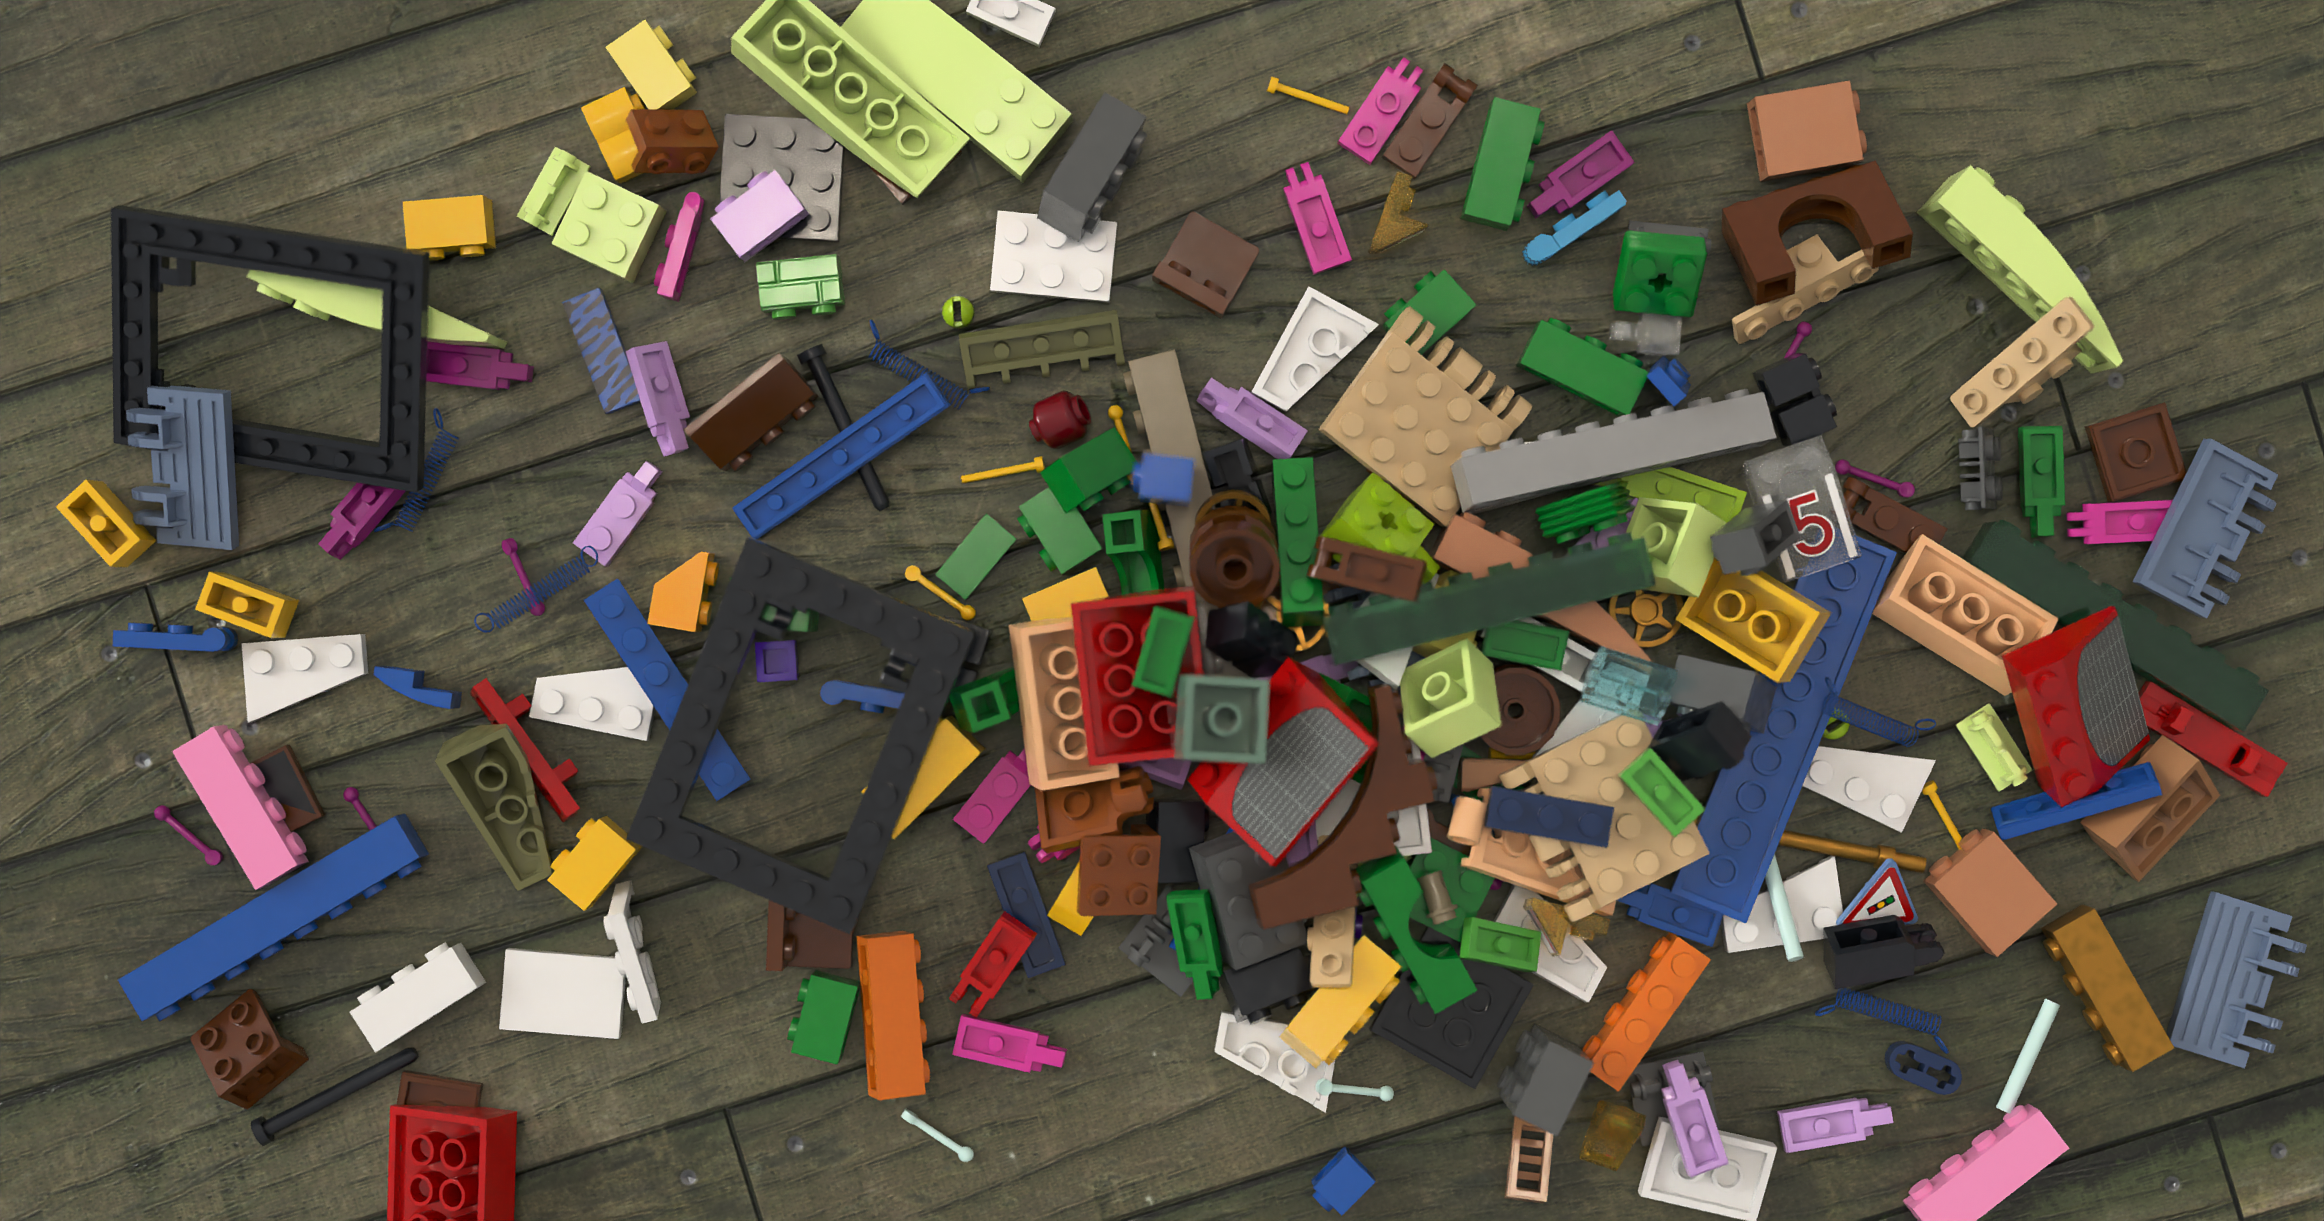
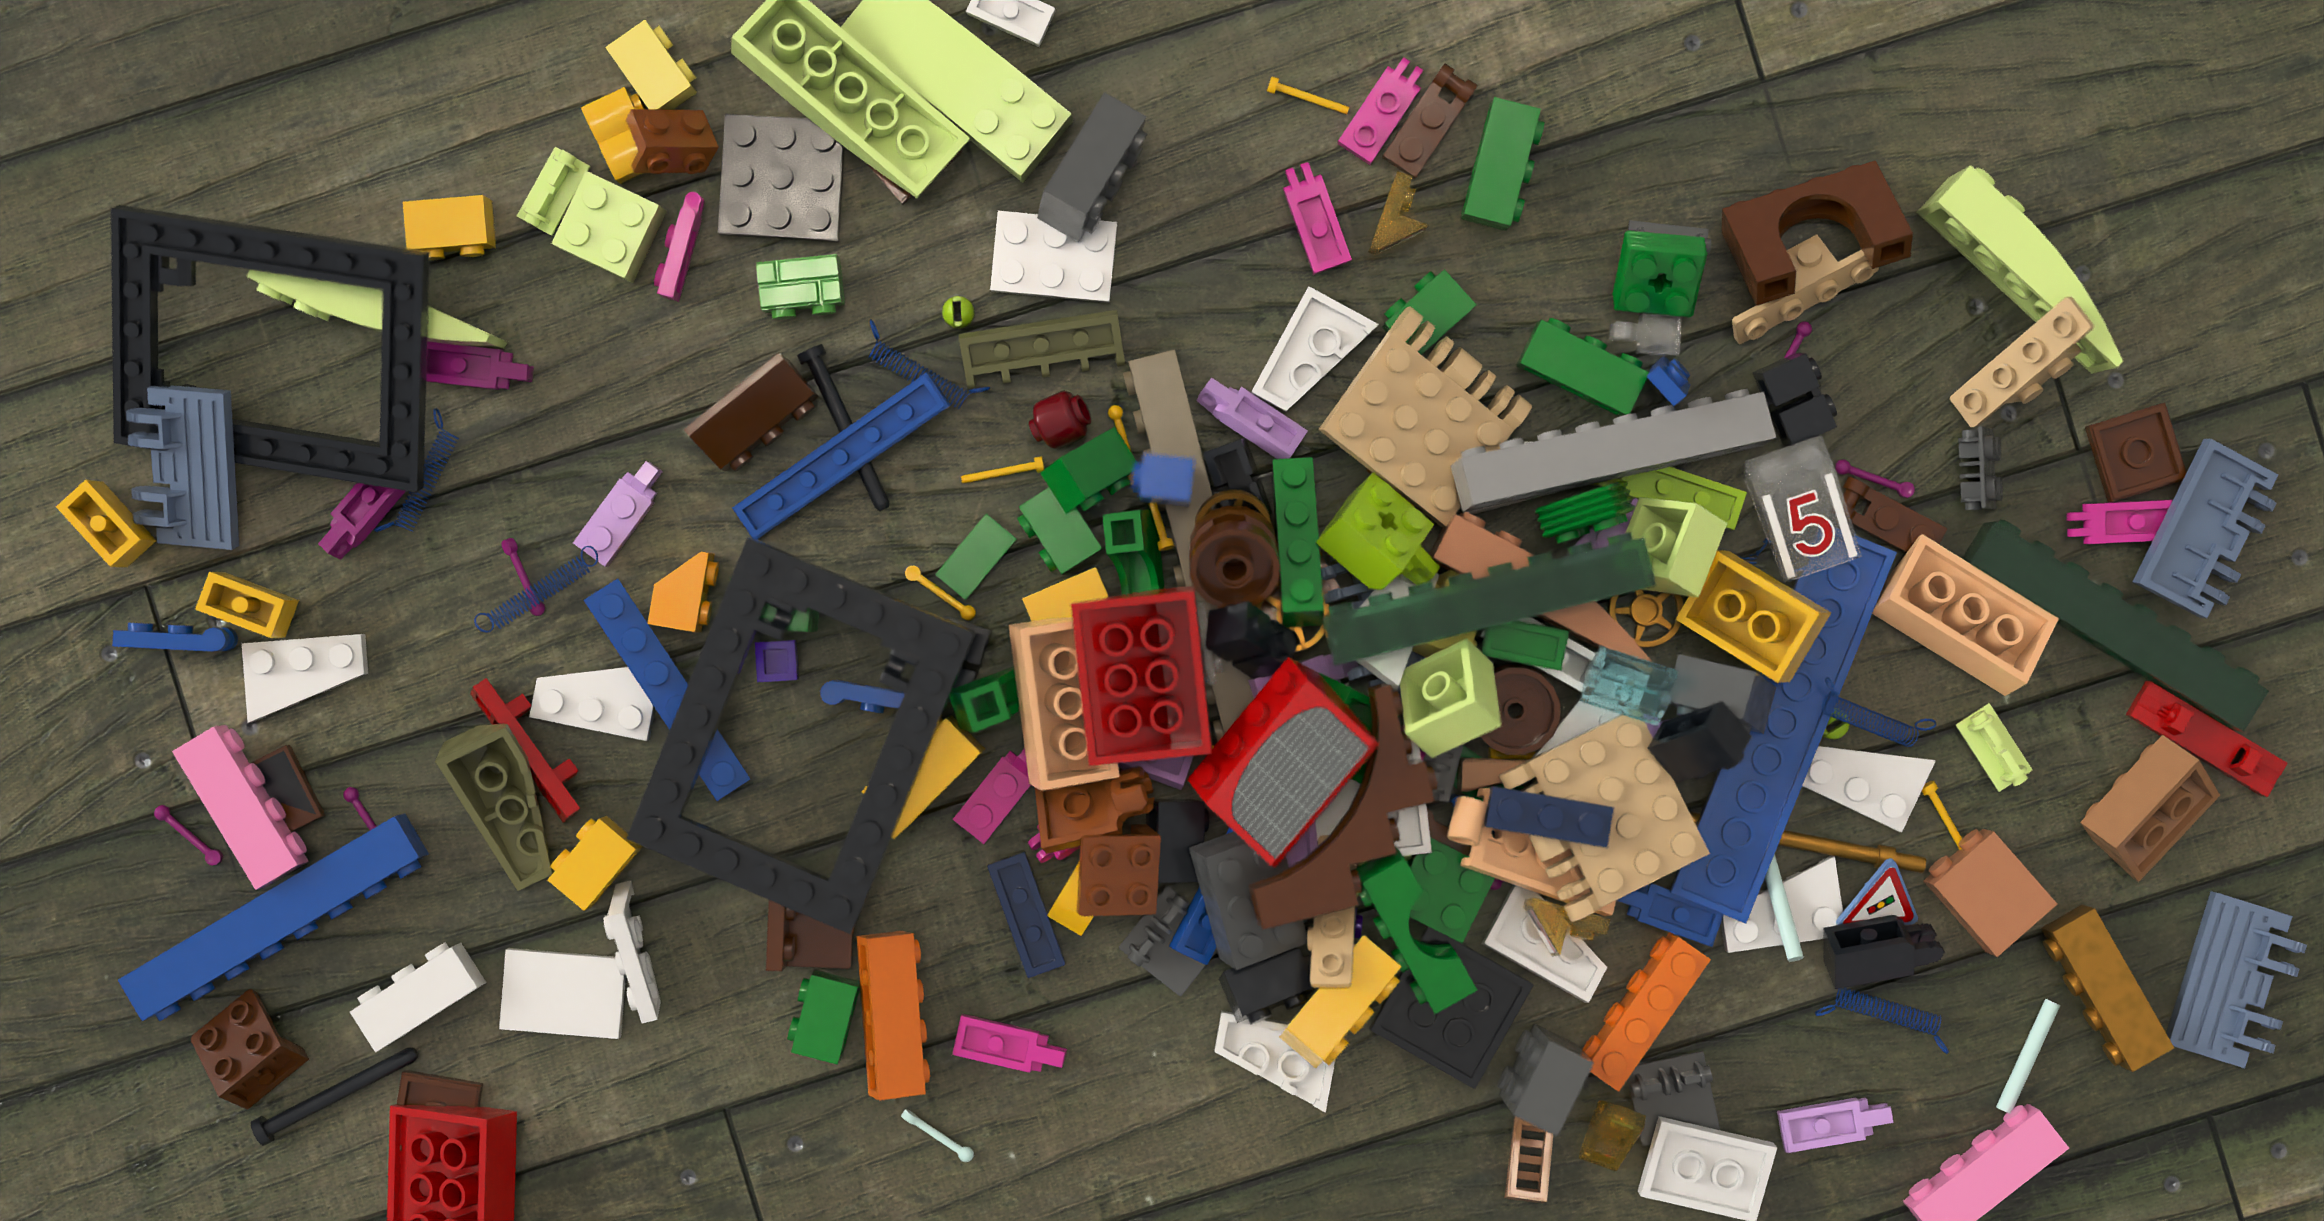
(410, 683): blue slope -> none
(602, 350): tile -> none
(660, 395): lavender hinge -> none
(758, 214): brick -> none
(994, 961): red hinge -> none
(1163, 651): green tile -> none
(1196, 939): green hinge -> none
(1206, 264): reddish brown bracket -> none
(1221, 719): sand green brick -> none
(1325, 1088): light aqua hinge -> none
(1341, 1182): blue brick -> none
(1368, 569): reddish brown plate -> none
(1437, 898): dark tan pin -> none
(1500, 944): bright green plate -> none
(1571, 229): dark azure hinge -> none
(1582, 175): magenta hinge -> none
(1661, 792): bright green plate -> none
(1692, 1121): lavender hinge -> none
(1754, 538): dark grey brick -> none
(1806, 130): nougat brick -> none
(1920, 1076): dark blue beam -> none
(2041, 476): green hinge -> none
(2042, 811): blue tile -> none
(2078, 705): red slope -> none

